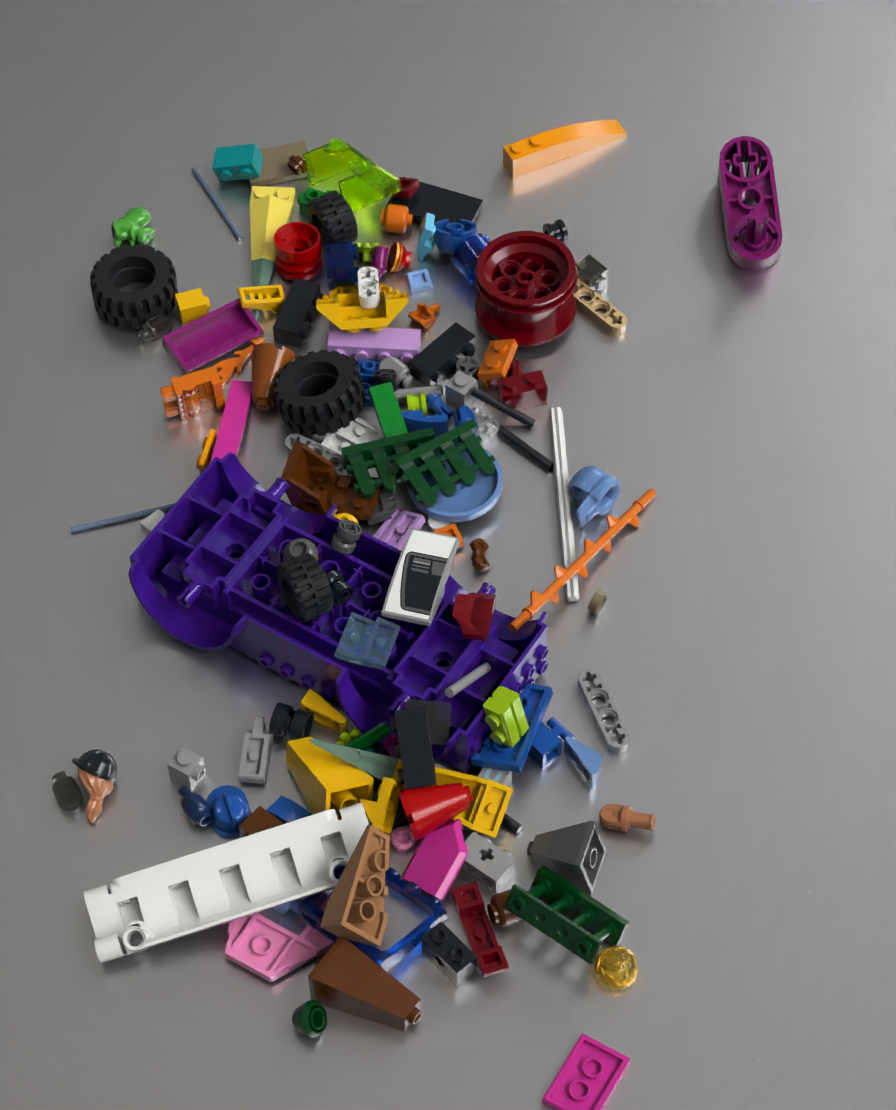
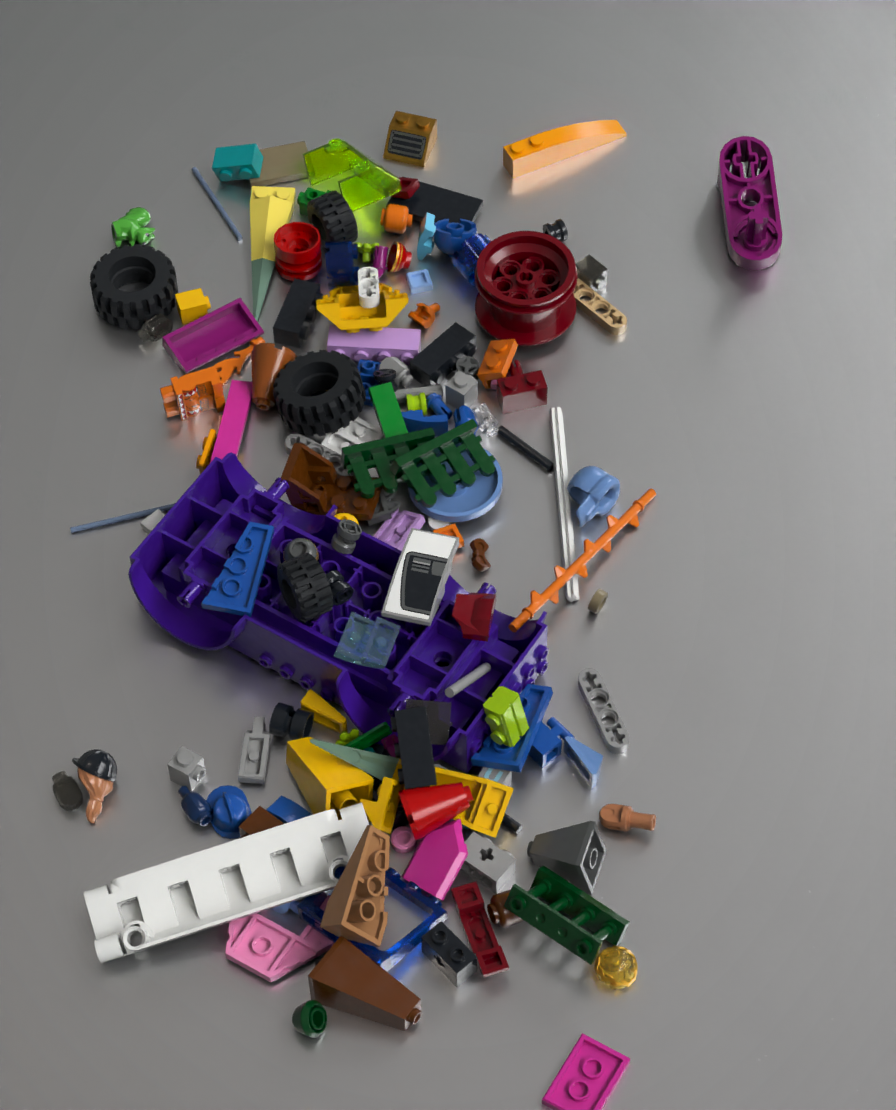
(240, 579): none -> blue wing
(273, 294): yellow slope -> none
(296, 165): reddish brown plate -> none
(410, 138): none -> pearl gold slope
(501, 406): black bar -> none

